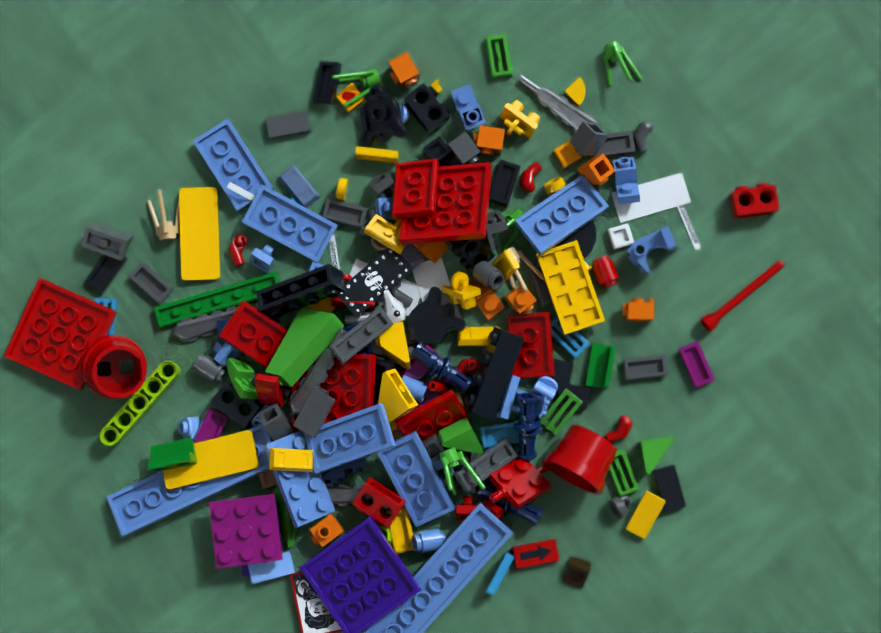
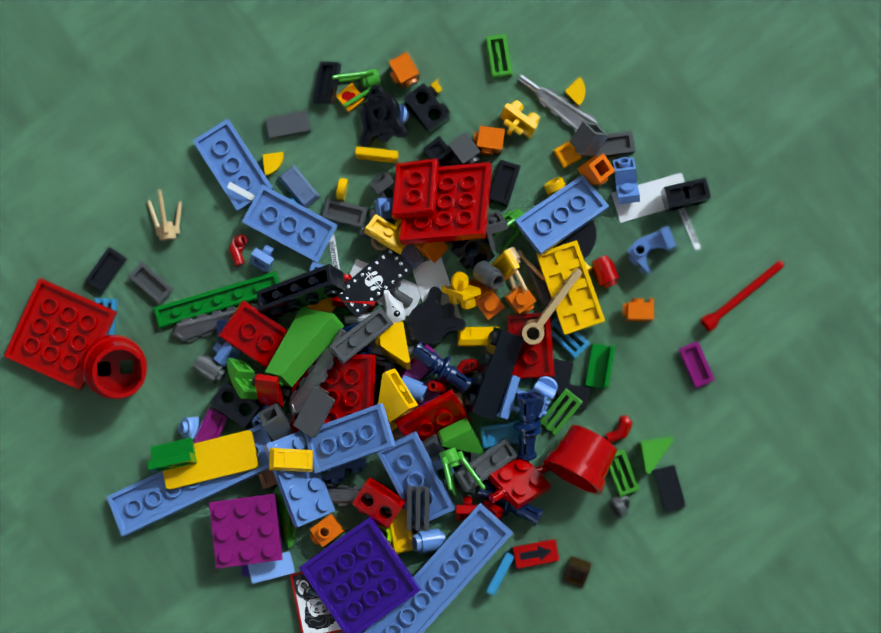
(106, 240): dark grey panel -> none
(130, 406): lime beam -> none
(199, 233): yellow piece -> none
(272, 162): none -> yellow tile
(426, 526): none -> dark grey tile
(467, 107): medium blue slope -> none
(527, 177): red arm -> none
(533, 329): none -> tan piece
(616, 53): bright green plant -> none
(620, 236): white tile -> none
(641, 134): dark grey arm -> none
(645, 367): dark grey tile -> none
(645, 514): yellow tile -> none
(685, 194): none -> black brick
(755, 205): red brick -> none

